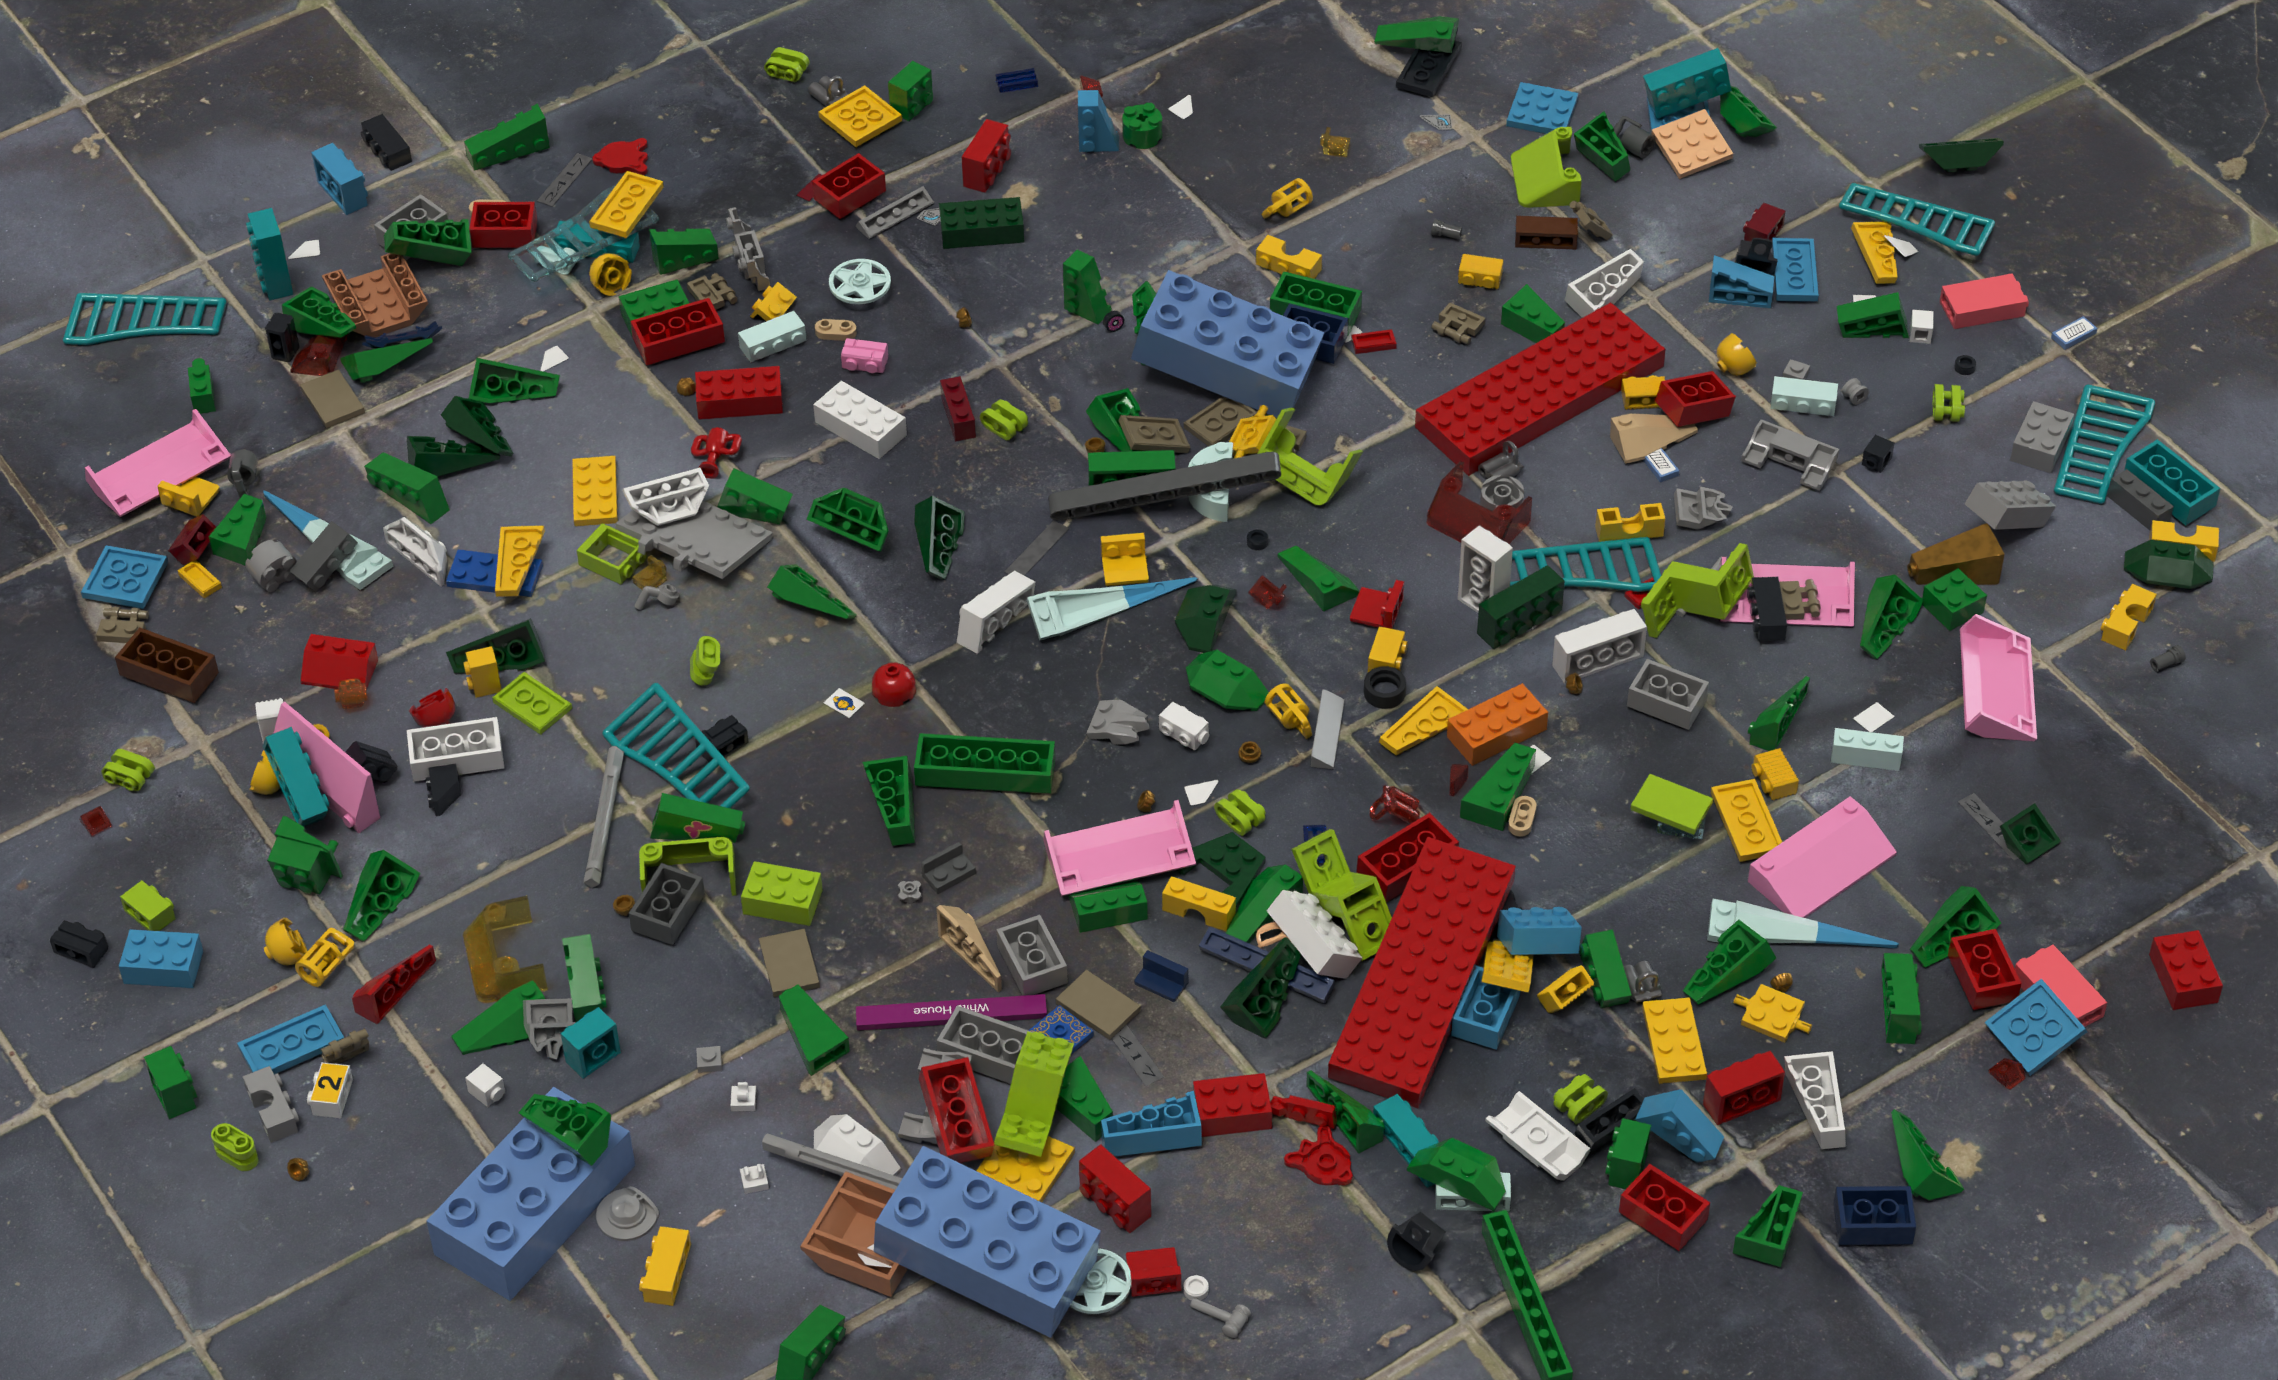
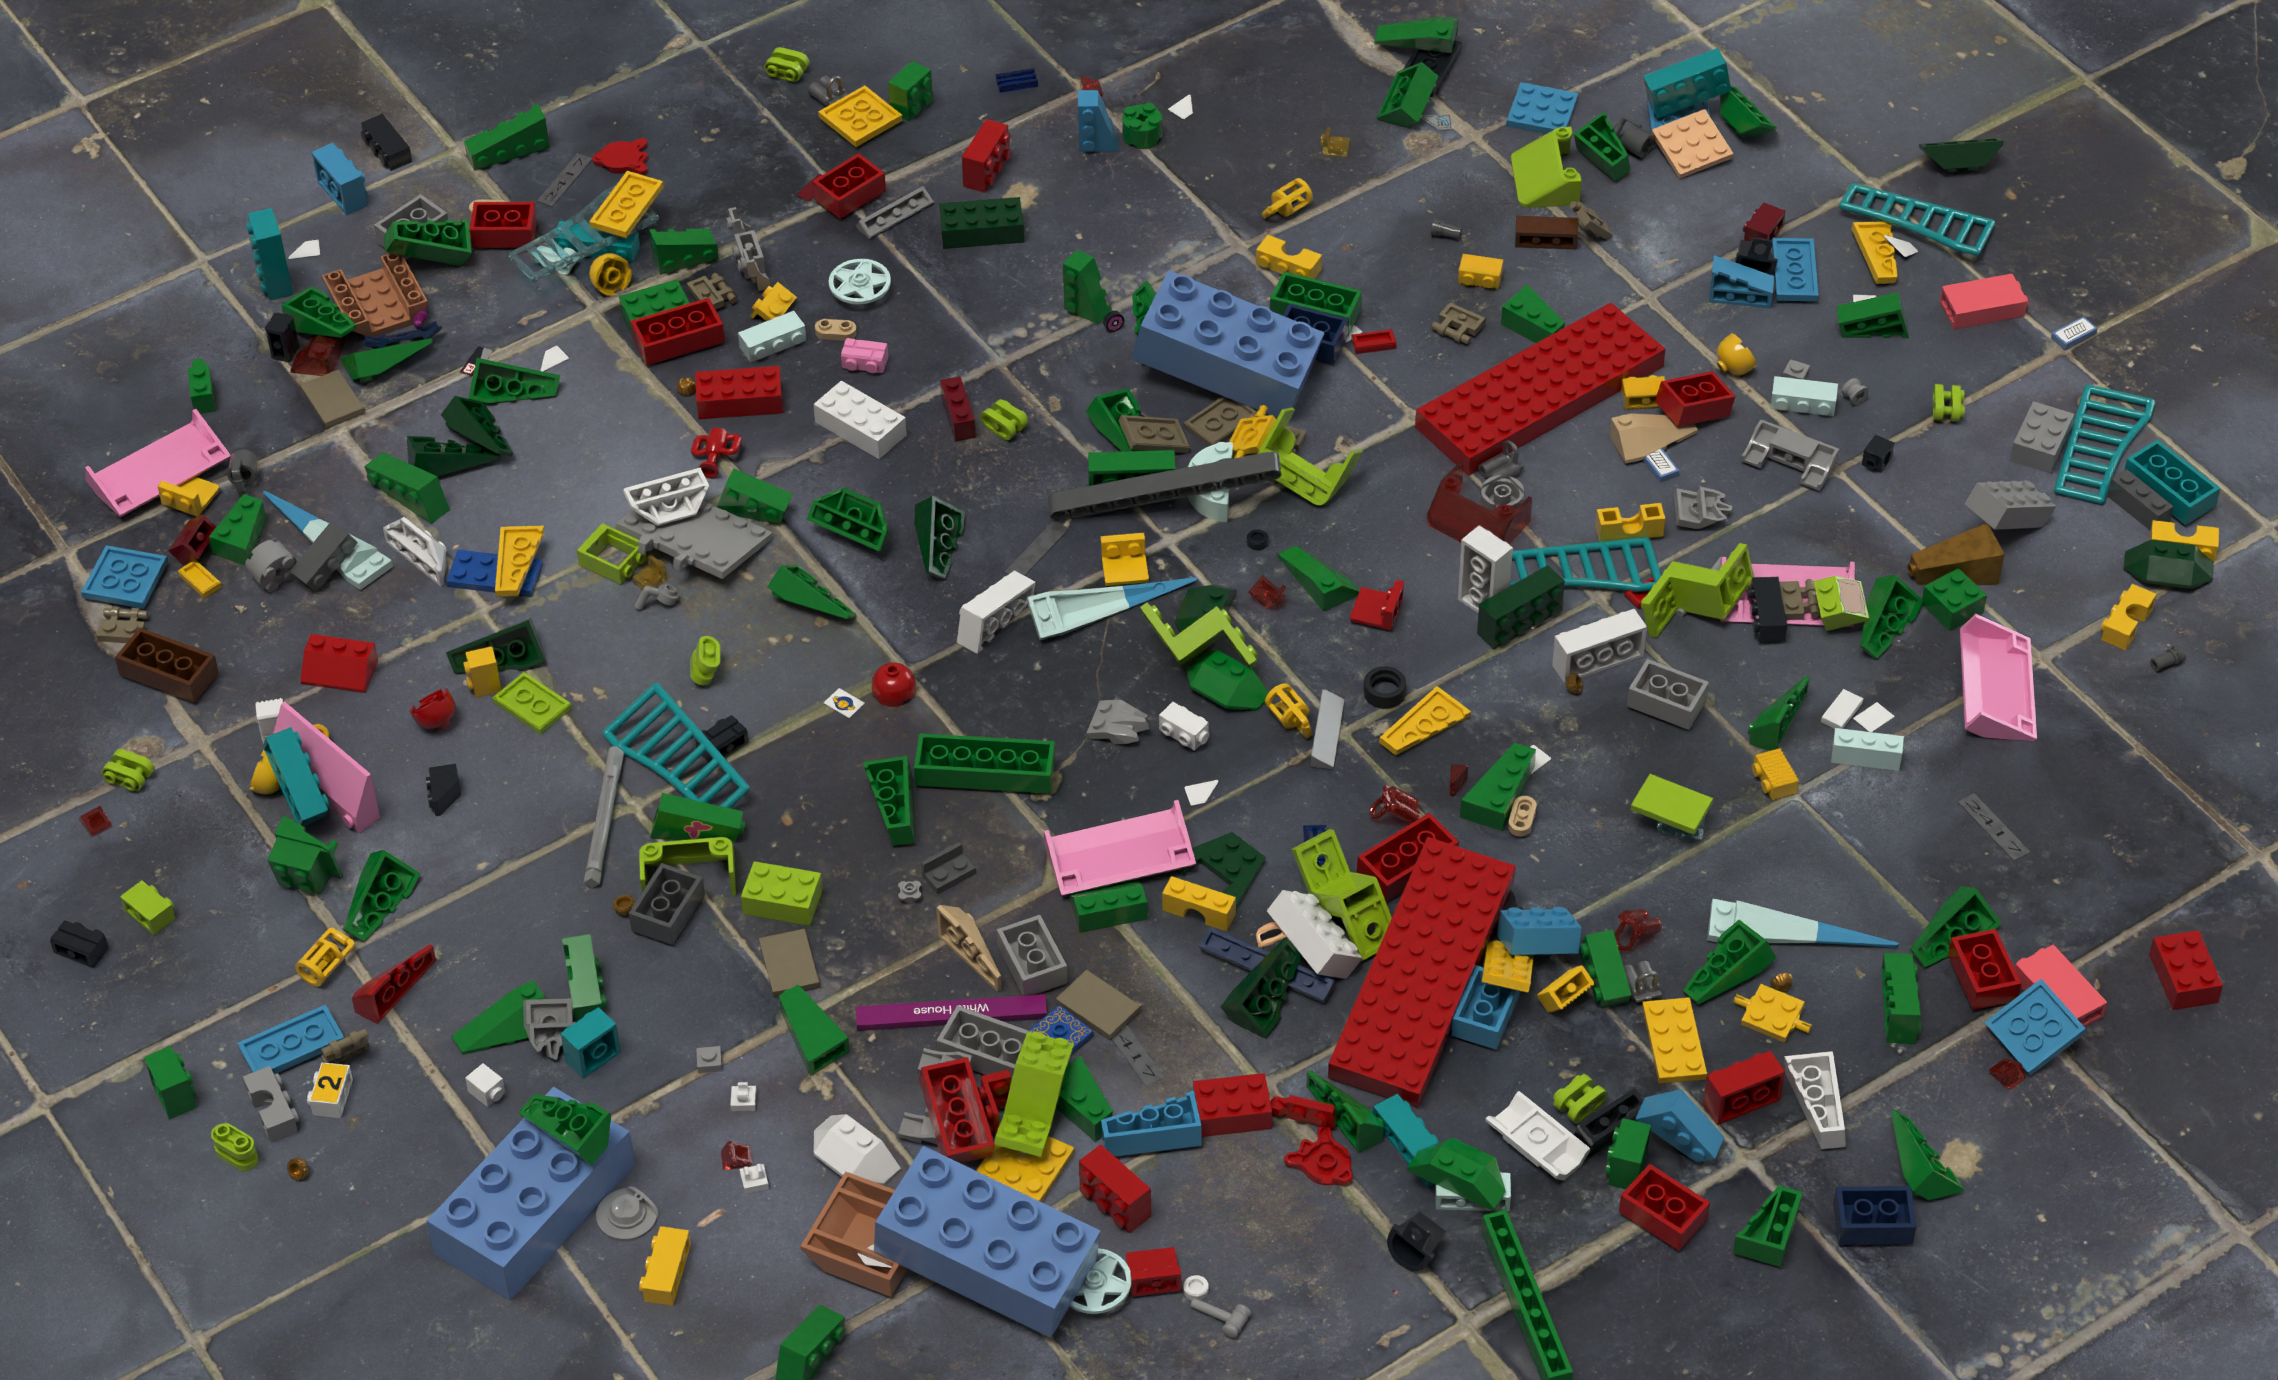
(133, 331): teal bar -> none
(161, 958): dark azure brick -> none
(284, 943): yellow cylinder -> none
(351, 693): clear orange head -> none
(374, 760): black brick -> none
(420, 317): none -> magenta piece
(468, 744): white brick -> none
(480, 352): none -> sticker
(493, 975): clear yellow windscreen -> none
(594, 491): yellow plate -> none
(736, 1155): none -> clear red slope
(826, 1161): light grey piece -> none
(930, 216): light grey sticker -> none
(964, 317): pearl gold piece -> none
(994, 1096): none -> red bracket
(1095, 445): pearl gold piece -> none
(1146, 801): pearl gold piece -> none
(1162, 976): dark blue panel -> none
(1200, 635): none -> lime bracket
(1240, 812): lime brick -> none
(1249, 752): pearl gold plate -> none
(1259, 897): green wedge -> none
(1387, 649): yellow brick -> none
(1408, 96): none -> green slope
(1497, 724): orange brick -> none
(1604, 283): white wedge -> none
(1640, 923): none -> clear red piece
(1746, 819): yellow plate -> none
(1821, 860): bright pink slope -> none
(1840, 602): none -> lime slope
(1842, 710): none -> white tile
(1921, 326): white brick -> none
(1965, 365): black tile -> none
(2029, 834): dark green slope -> none

